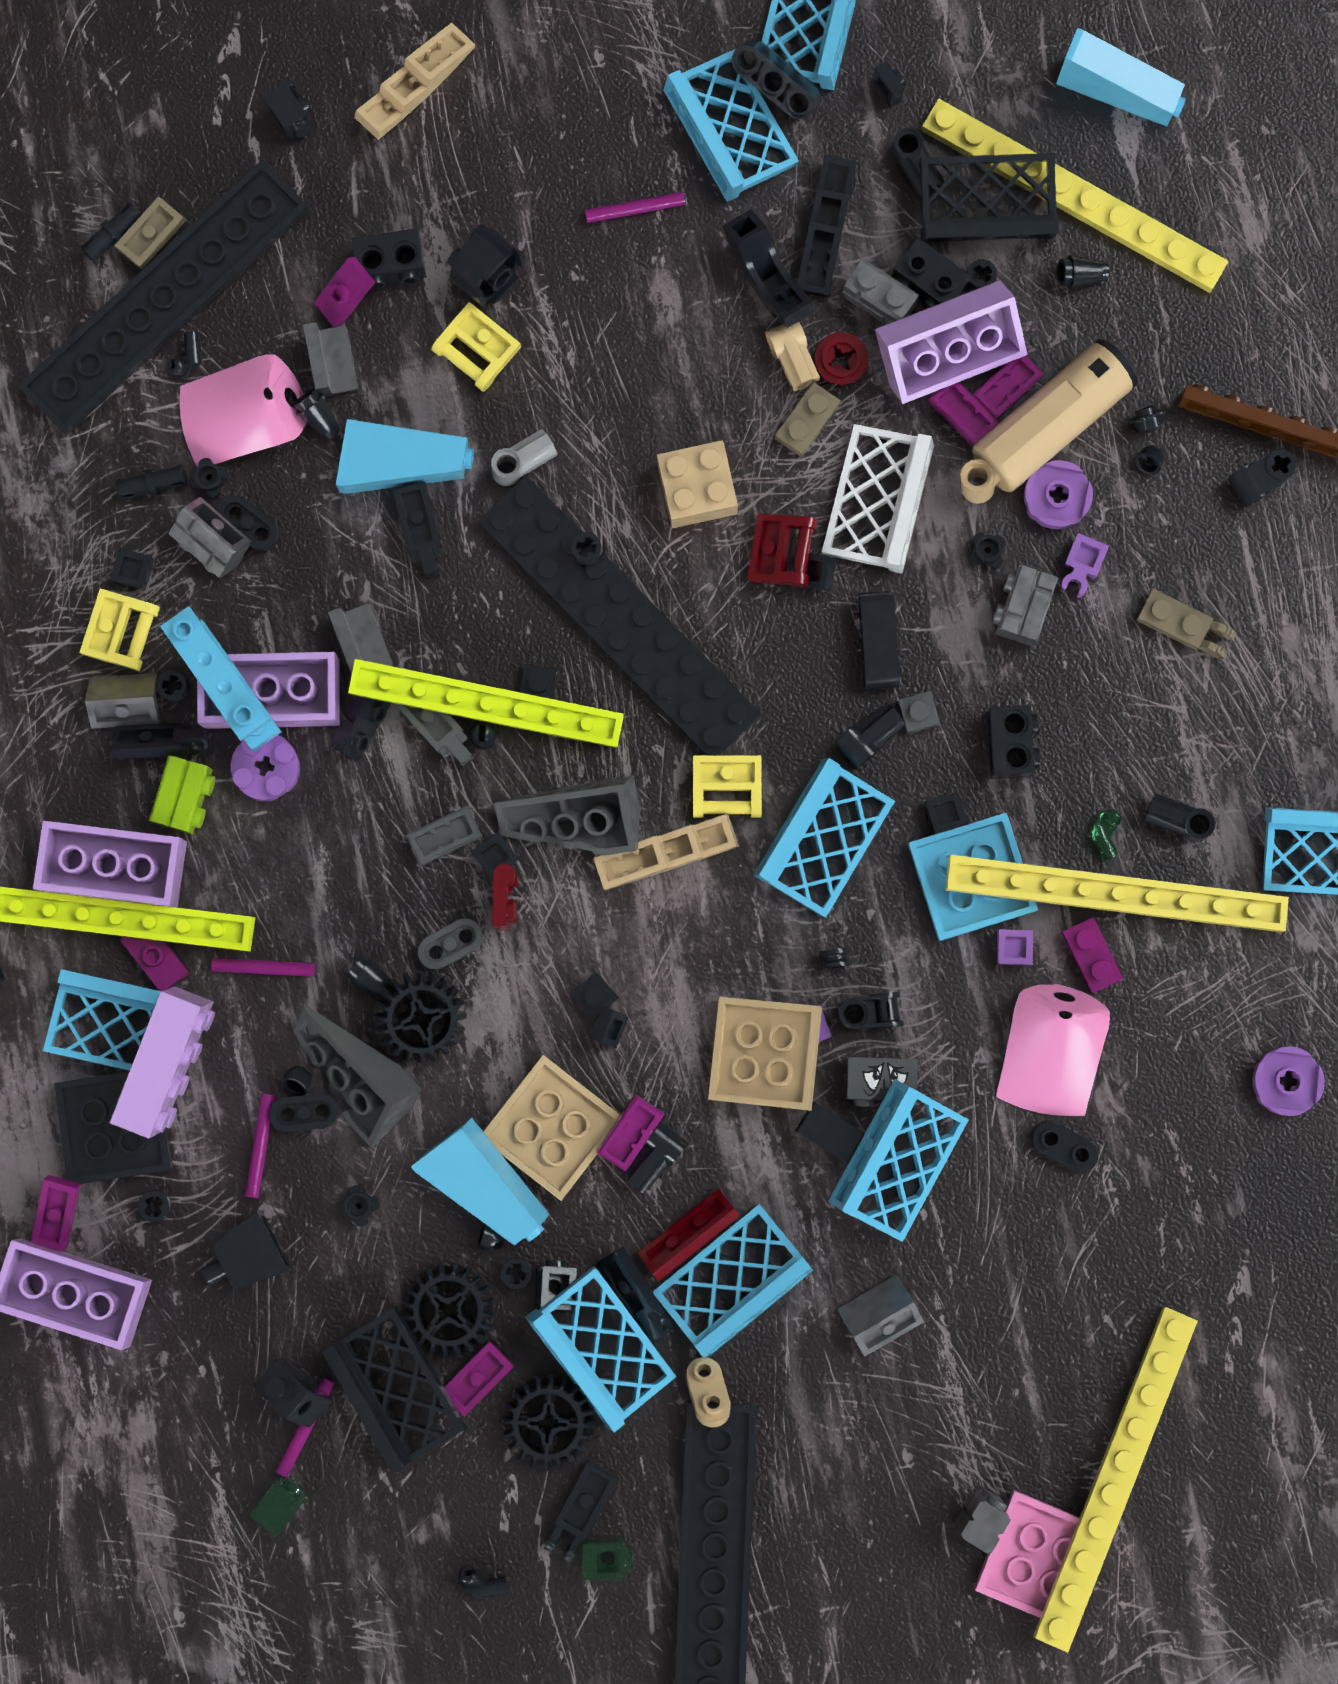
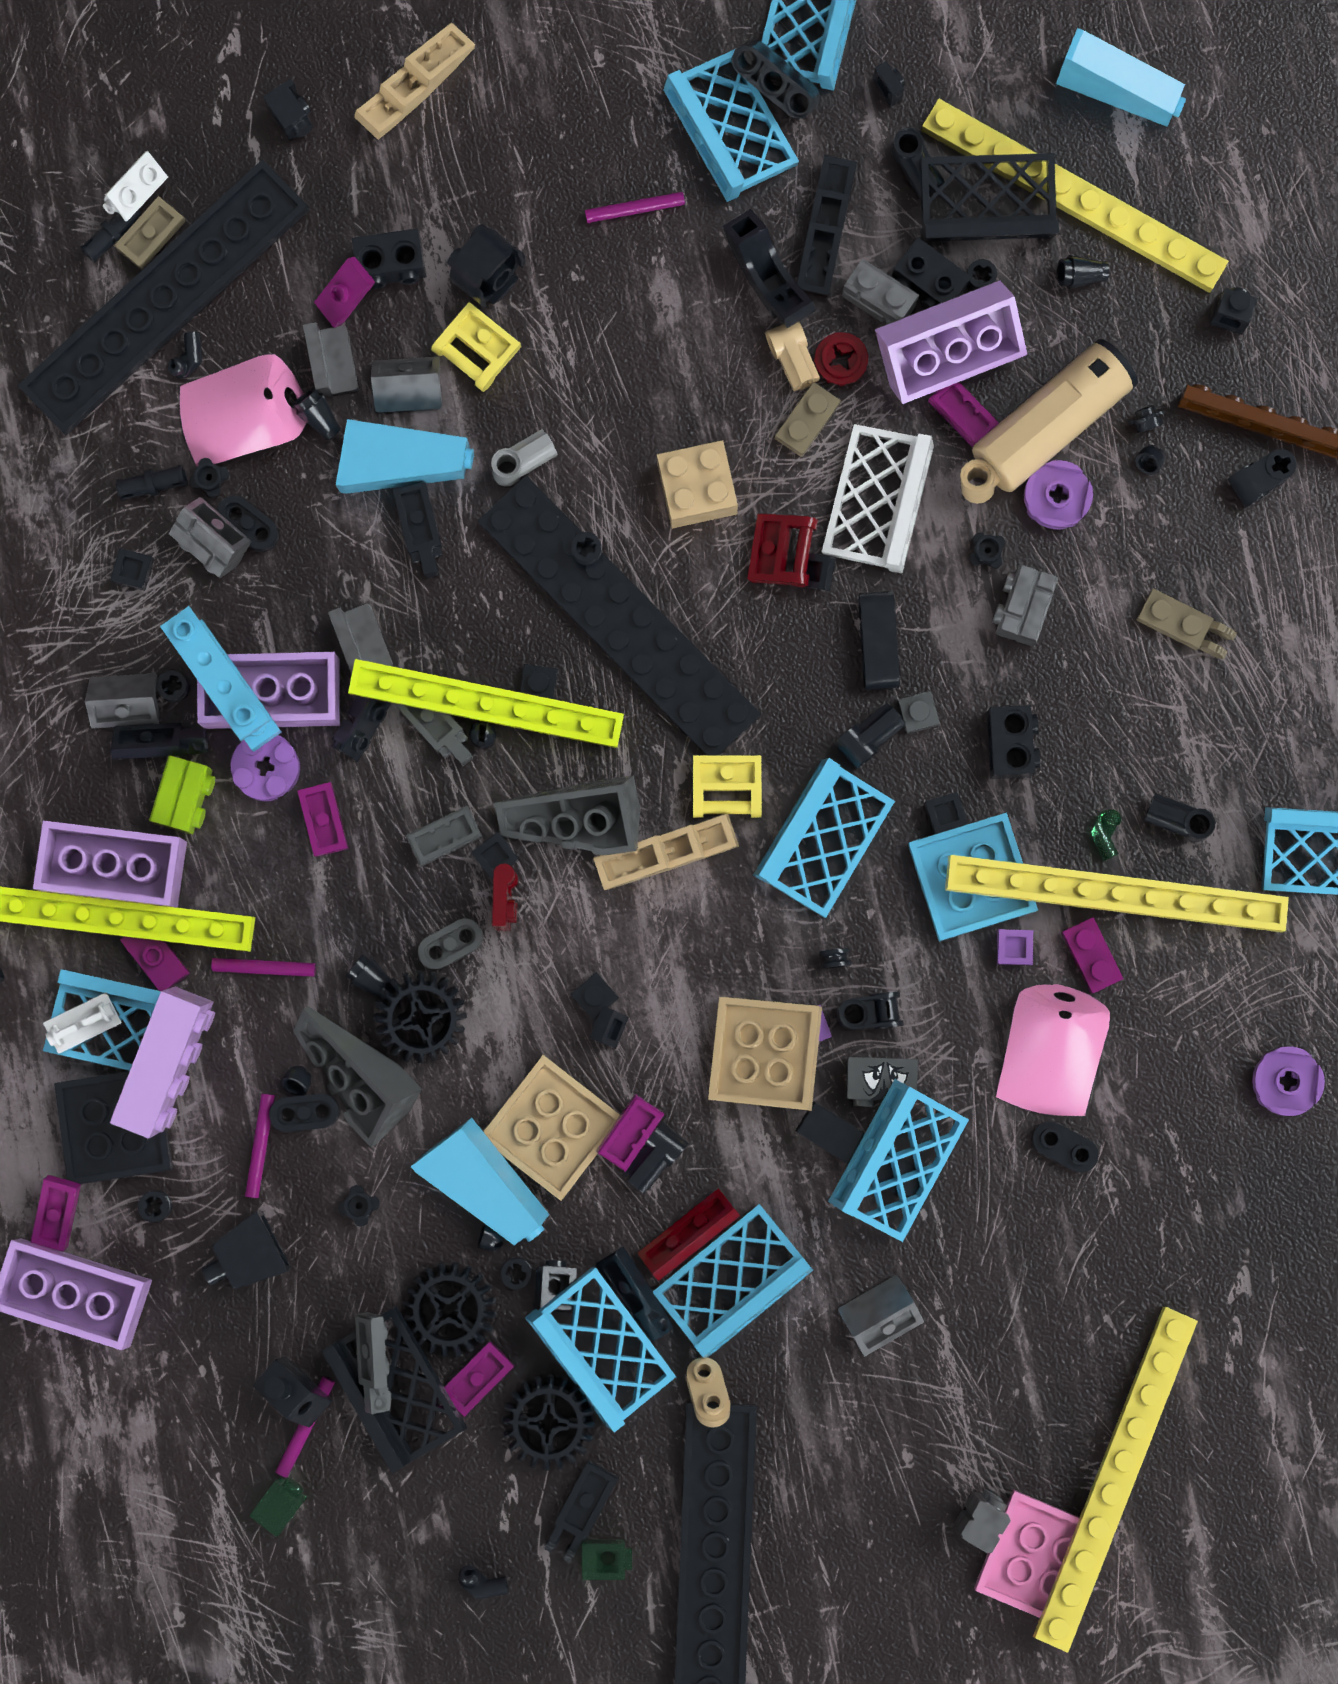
(81, 1023): none -> white hinge
(109, 625): light yellow plate -> none
(134, 187): none -> white hinge
(322, 819): none -> magenta plate
(372, 1361): none -> dark grey hinge
(406, 384): none -> flat silver panel
(1008, 386): magenta plate -> none
(1084, 560): medium lavender plate -> none
(1235, 305): none -> black brick

